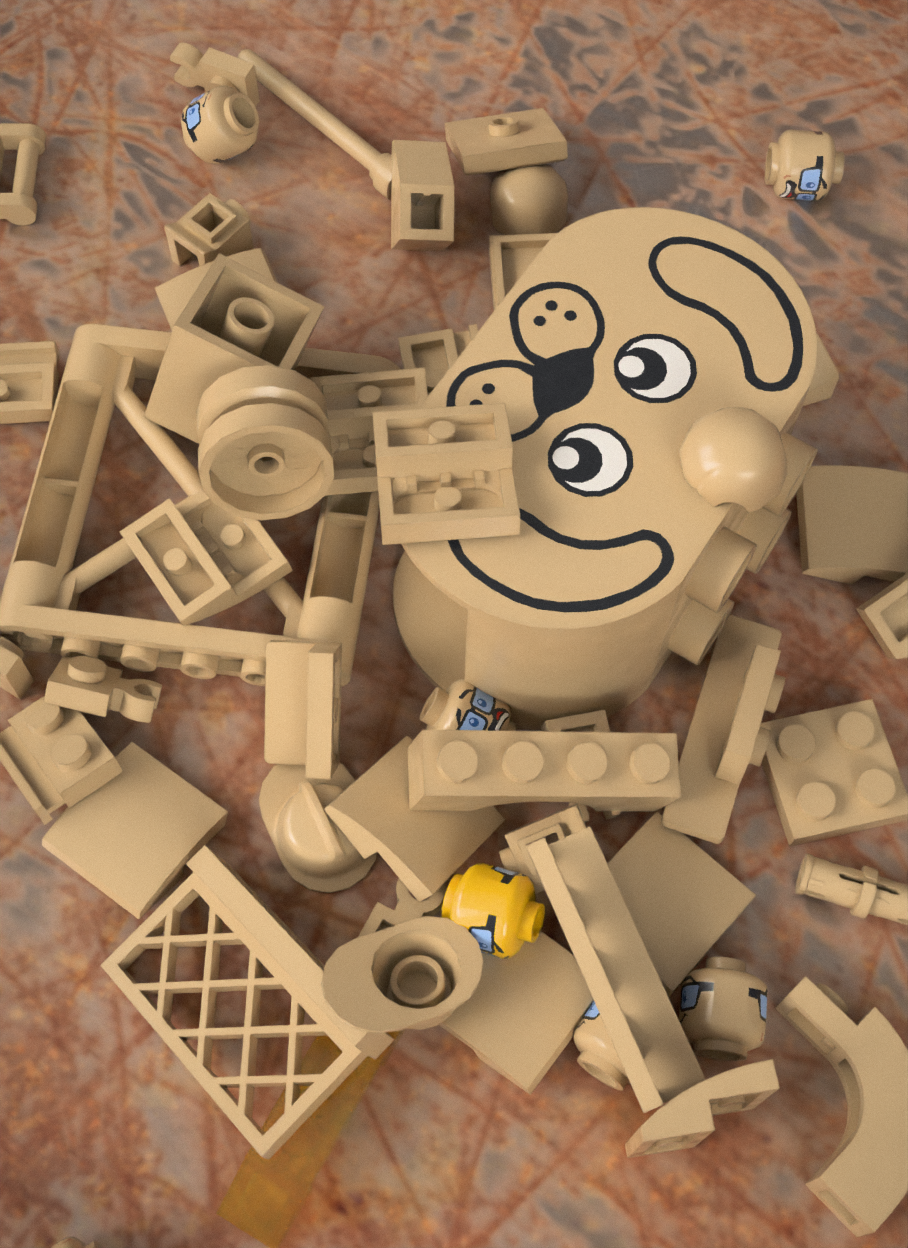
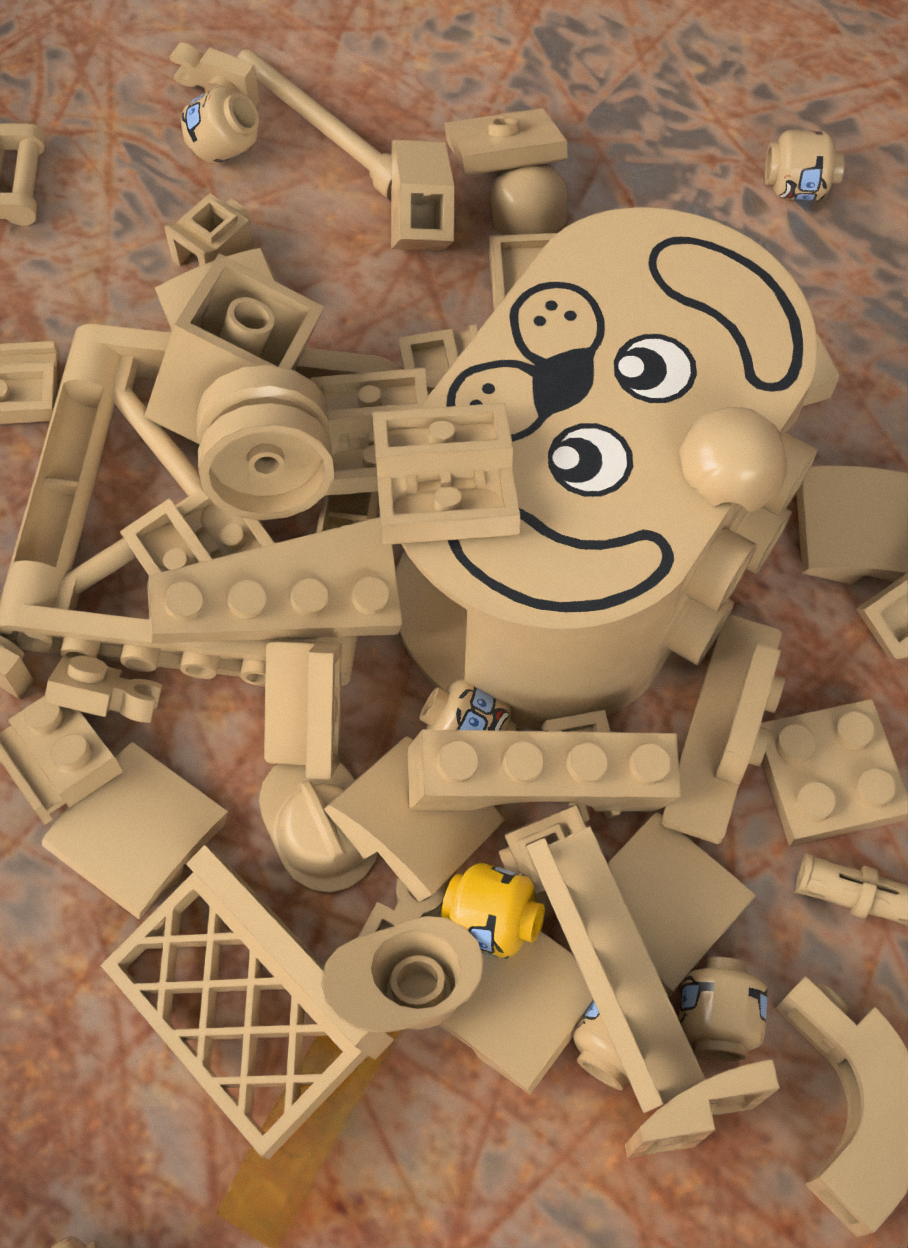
(295, 588): none -> tan wing

